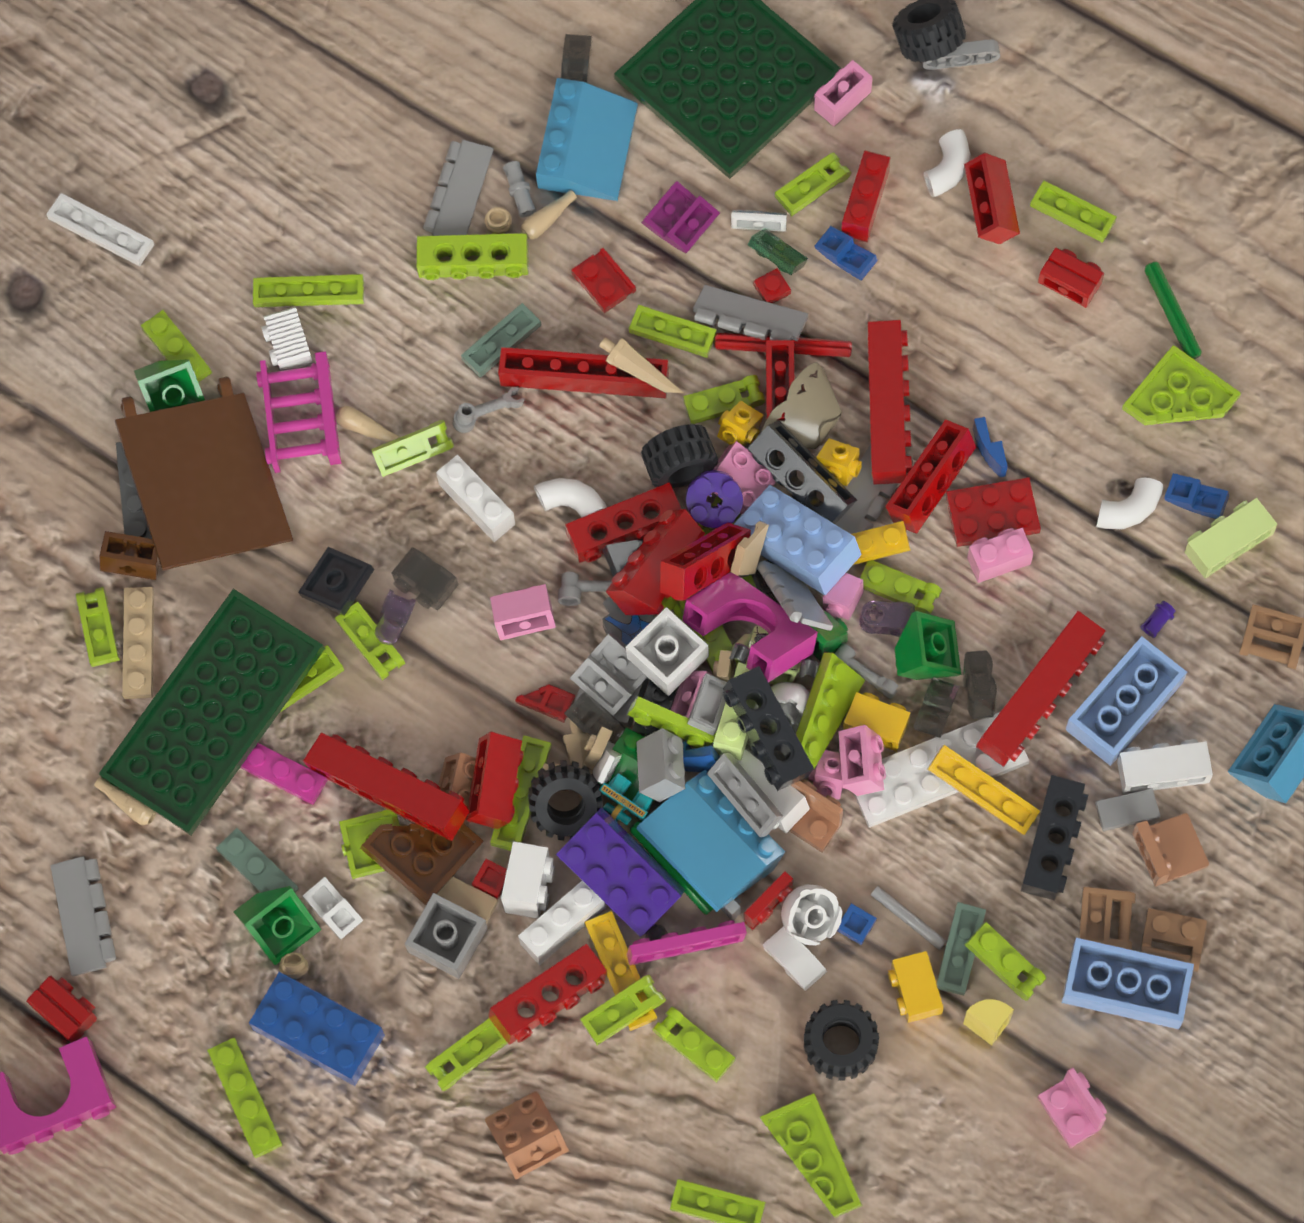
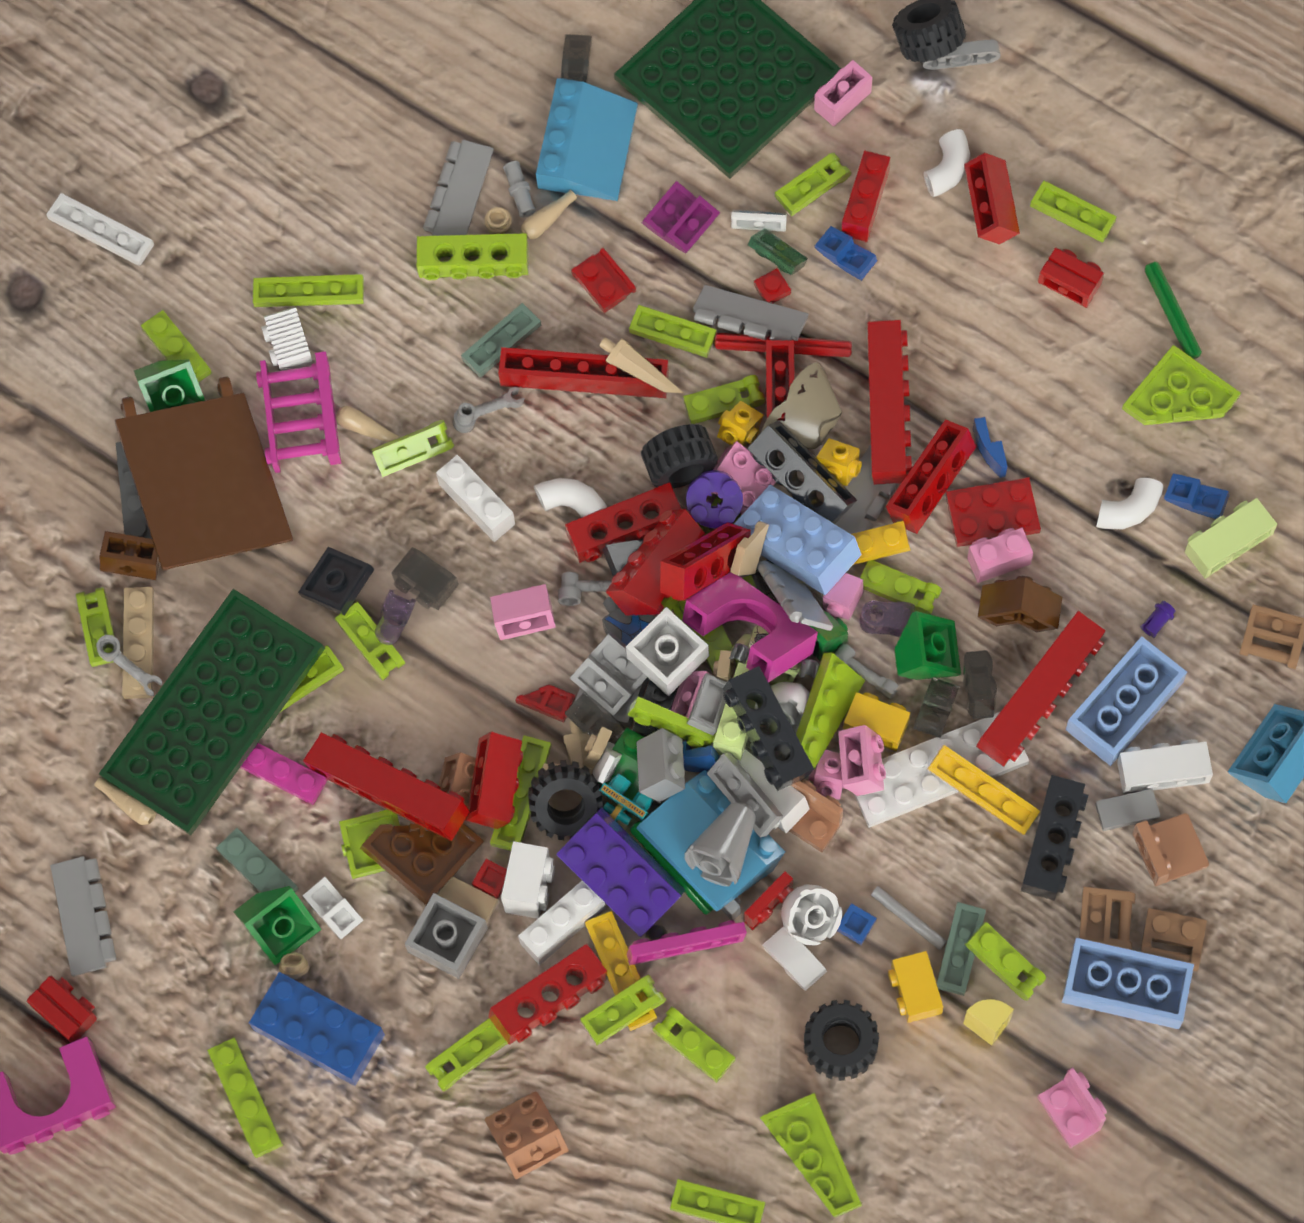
(116, 656): none -> light grey brick
(723, 845): none -> light grey cone
(1021, 603): none -> reddish brown brick

